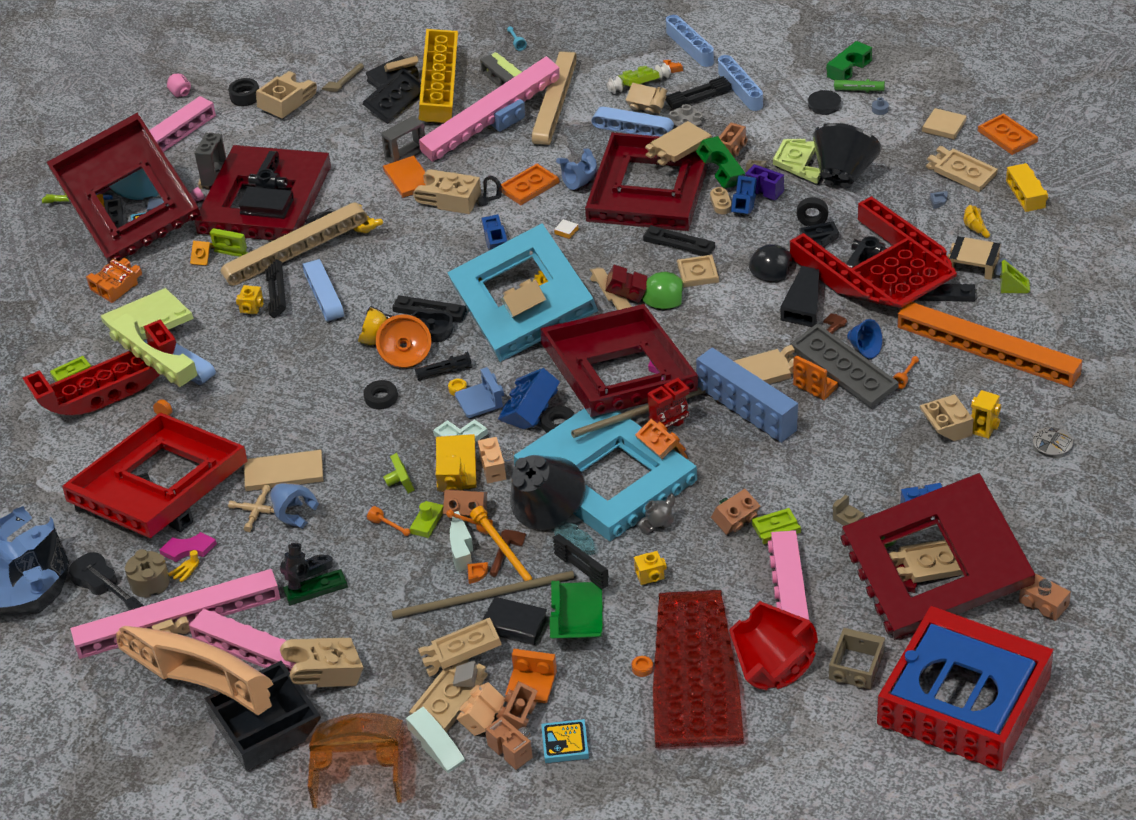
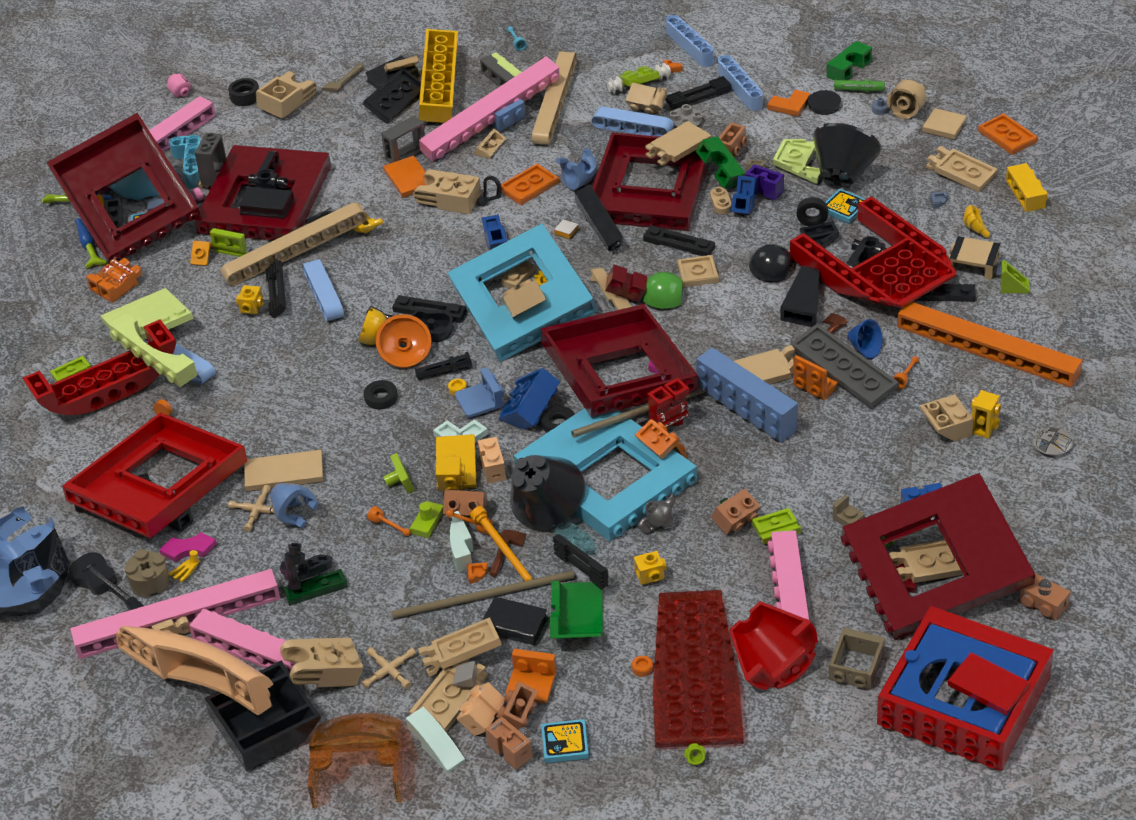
(88, 243): none -> piece
(184, 148): none -> medium azure beam
(388, 668): none -> tan piece
(490, 144): none -> tan slope
(518, 275): none -> tan plate
(598, 217): none -> black slope
(699, 758): none -> lime plate
(791, 106): none -> orange tile
(844, 205): none -> tile
(906, 99): none -> tan brick
(988, 683): none -> red tile

